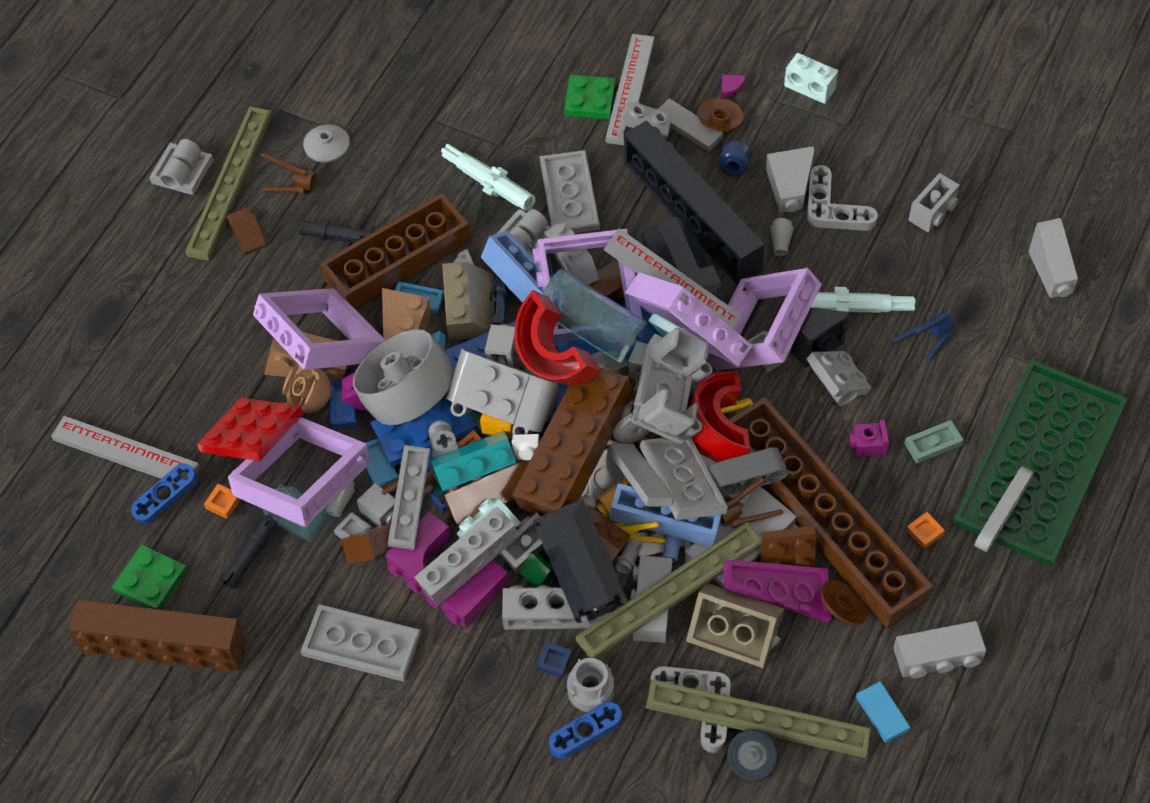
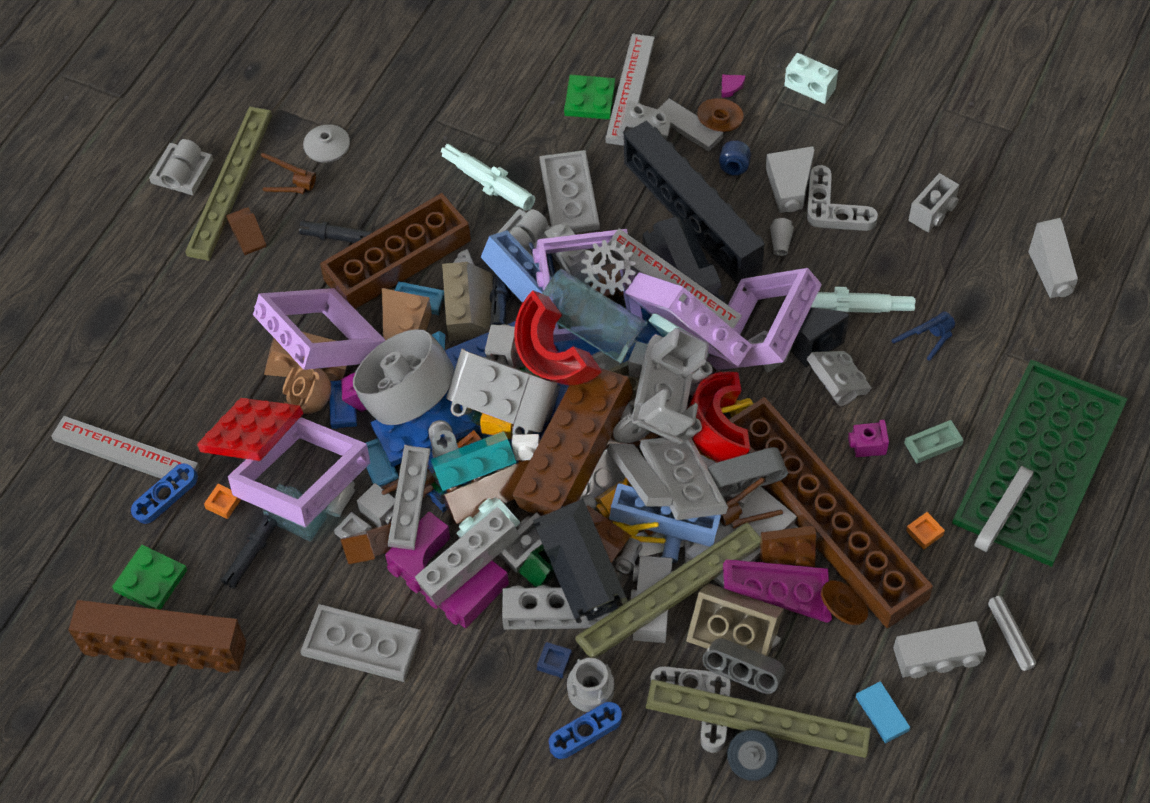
(619, 265): none -> light grey gear
(730, 666): none -> dark grey beam
(1012, 633): none -> light grey axle

